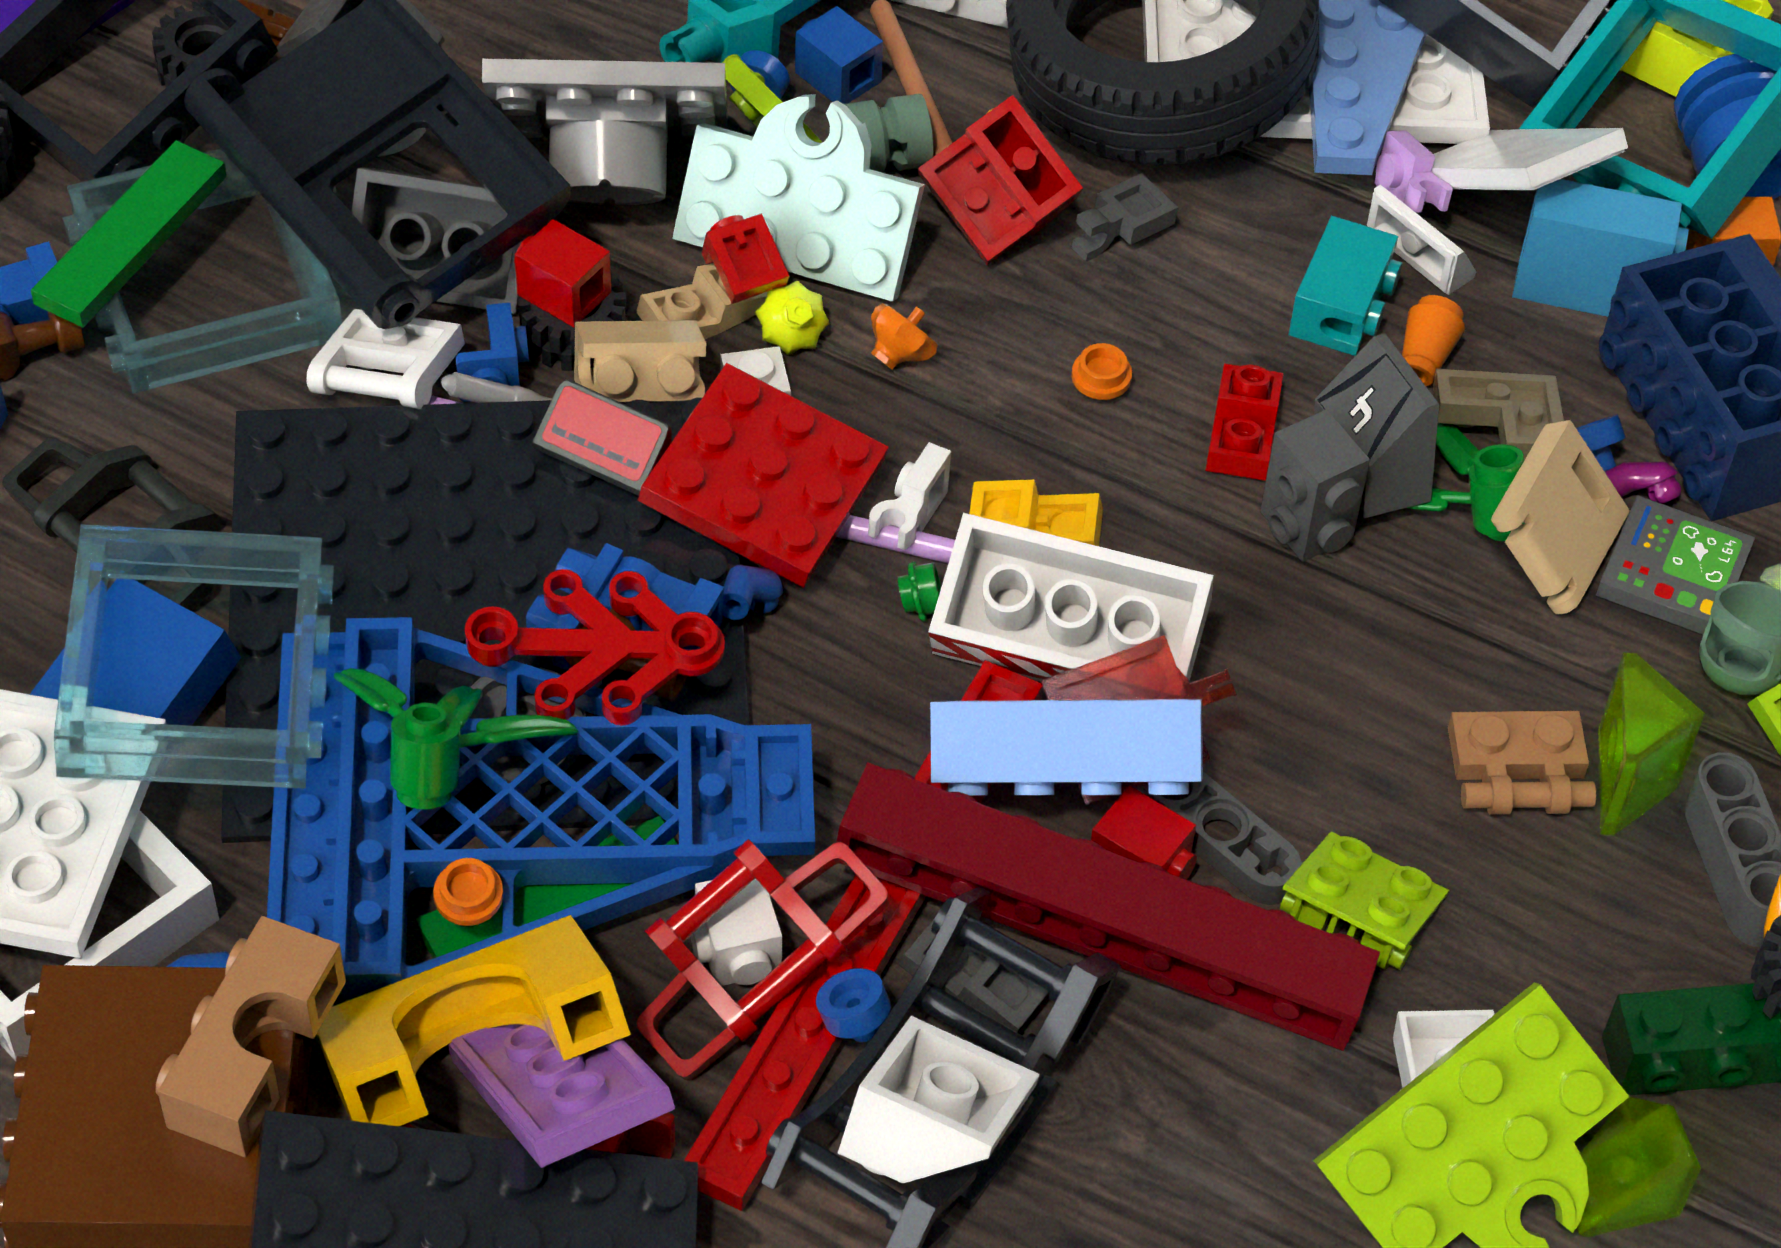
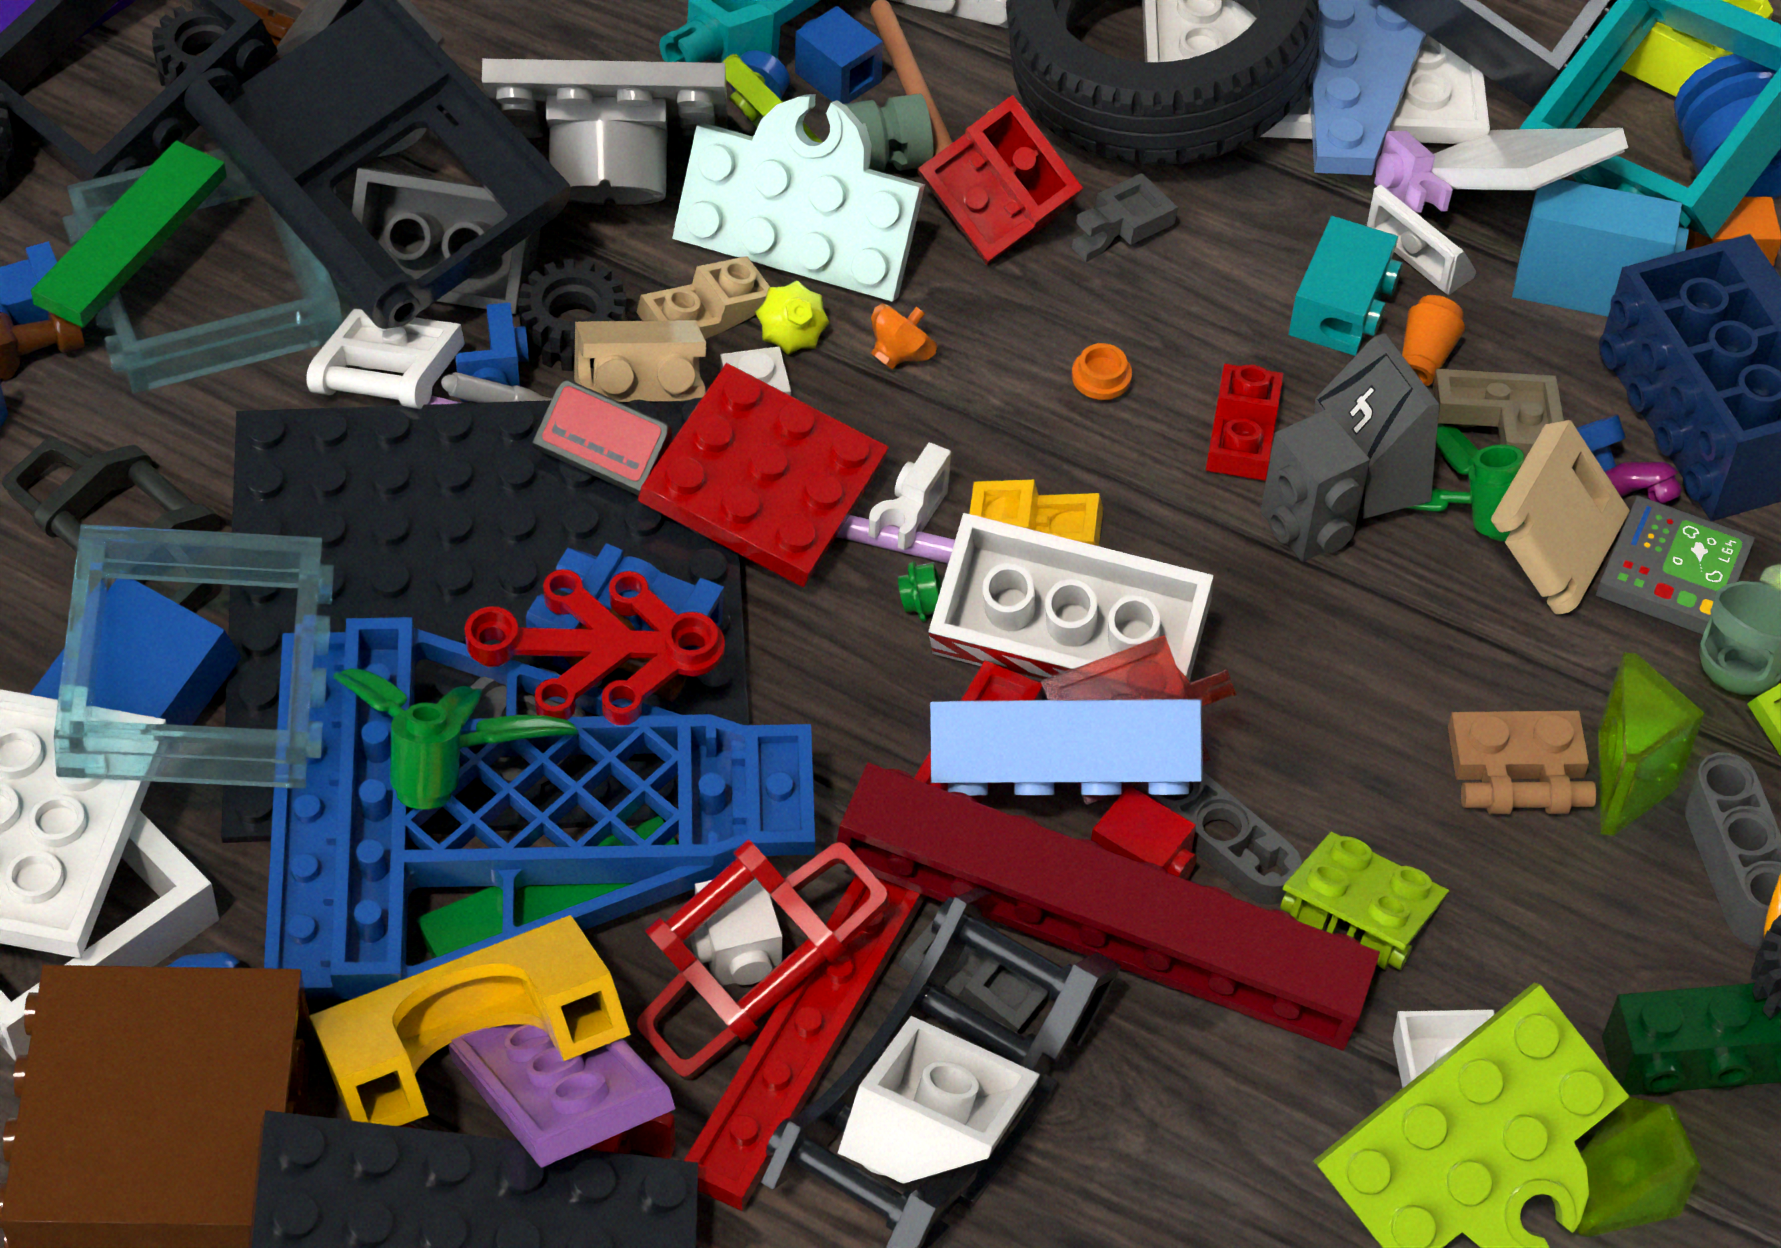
(271, 983): medium nougat arch -> none
(468, 892): orange plate -> none
(562, 272): red brick -> none
(744, 256): red bracket -> none
(750, 586): blue arm -> none
(853, 1004): blue tile -> none

